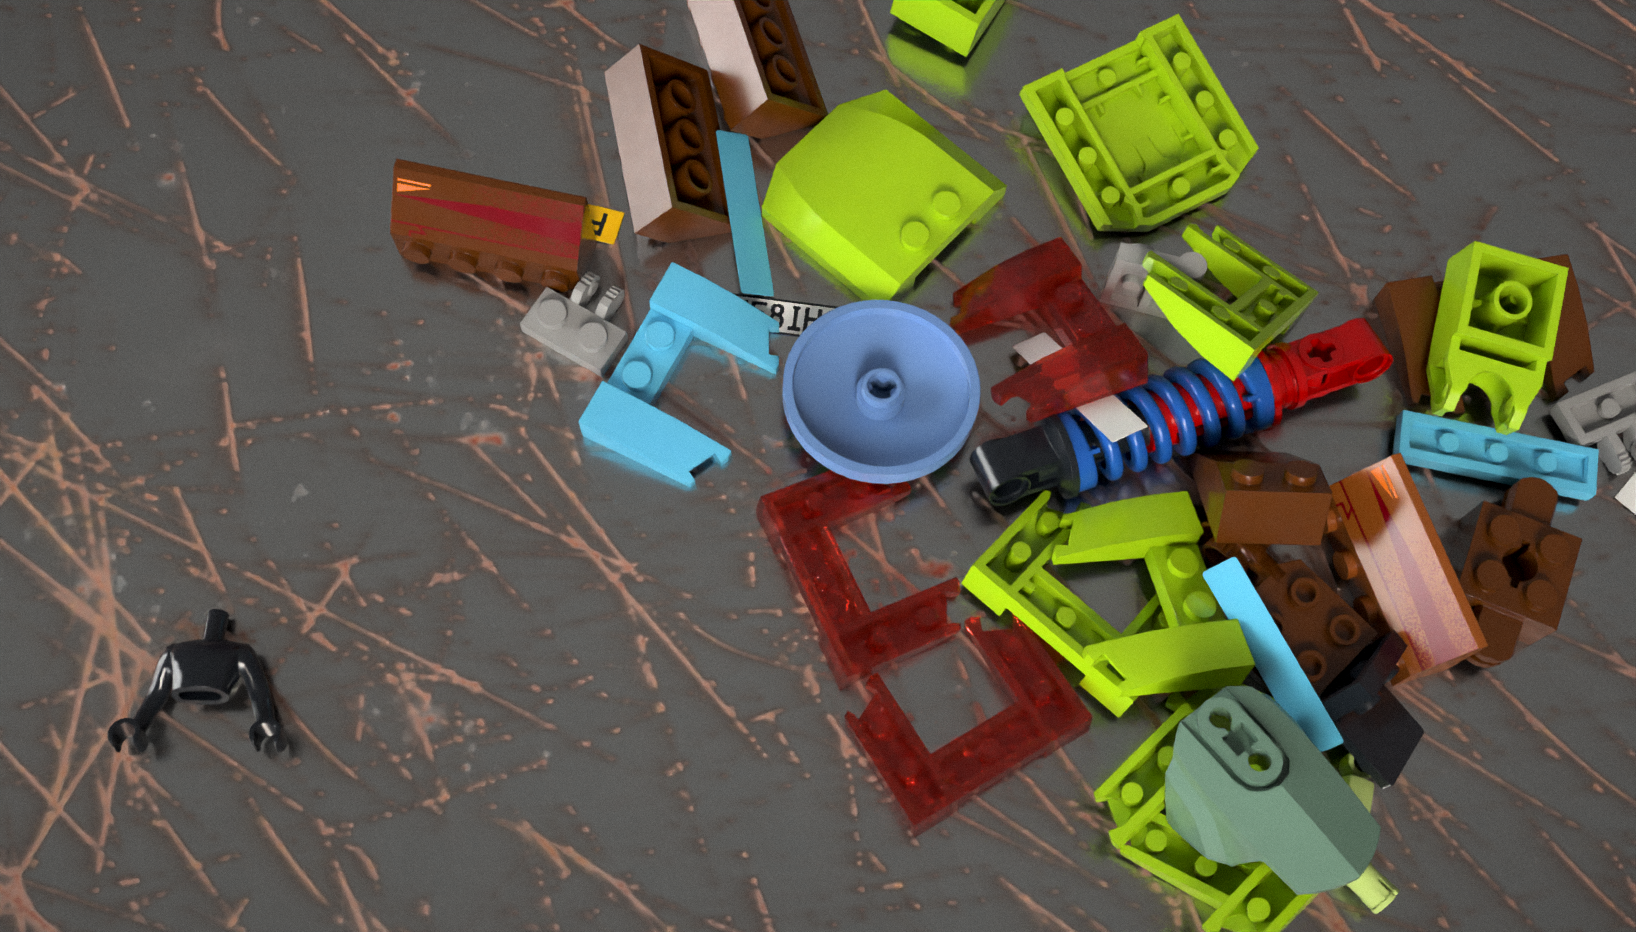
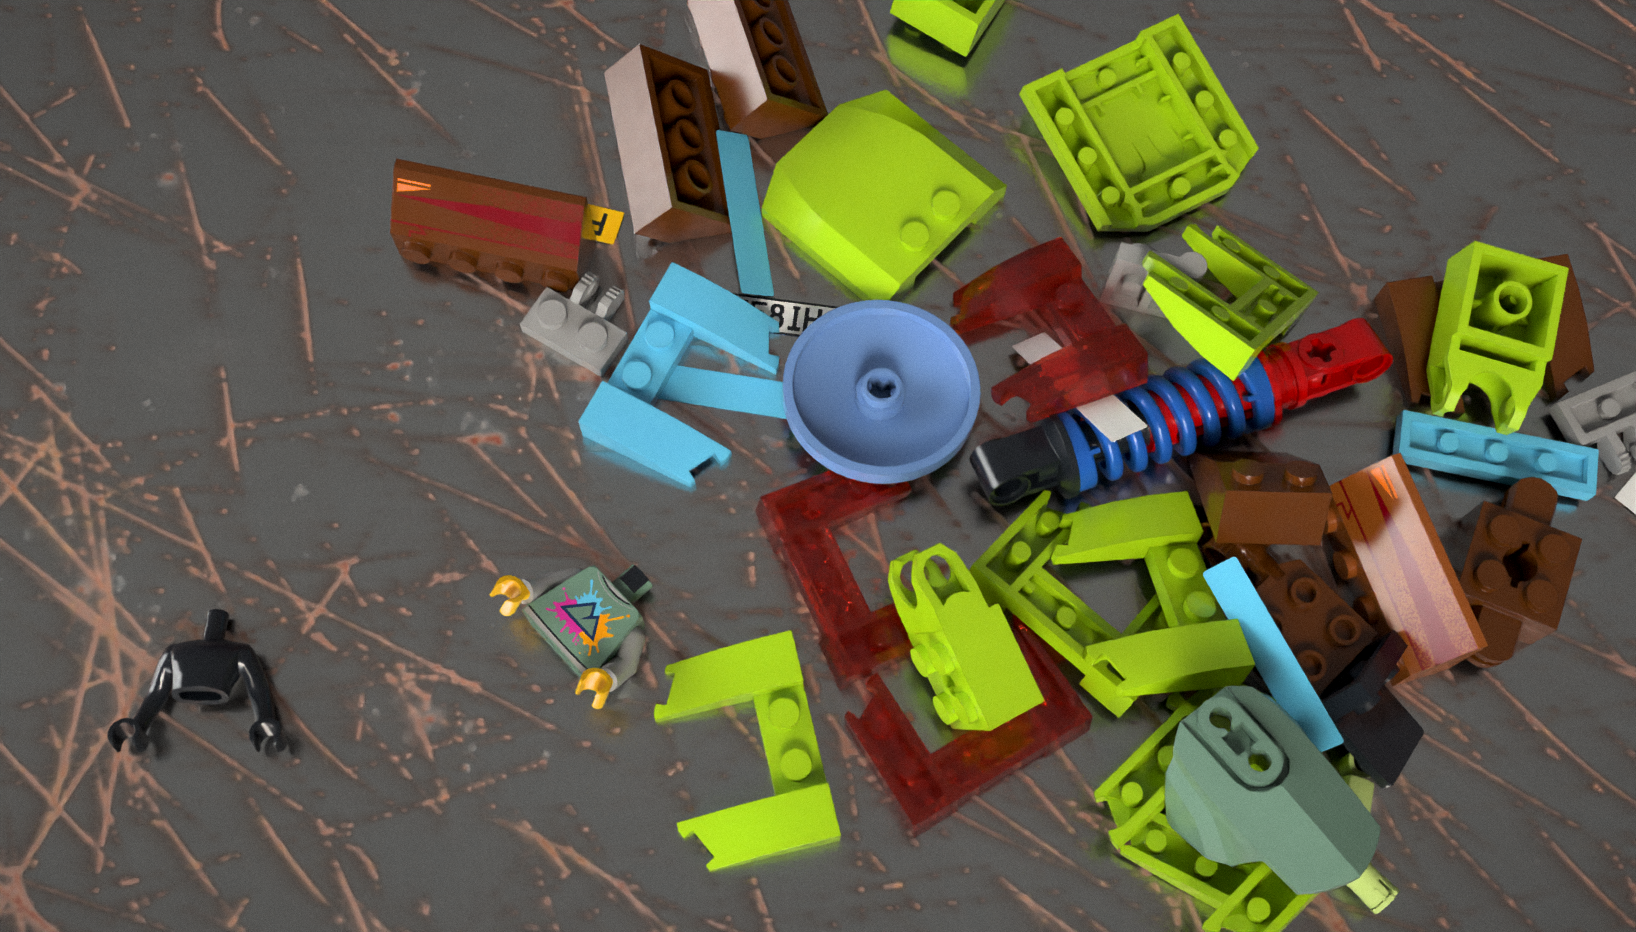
(584, 621): none -> torso
(725, 391): none -> medium azure sticker
(803, 806): none -> lime wedge
(961, 643): none -> lime brick

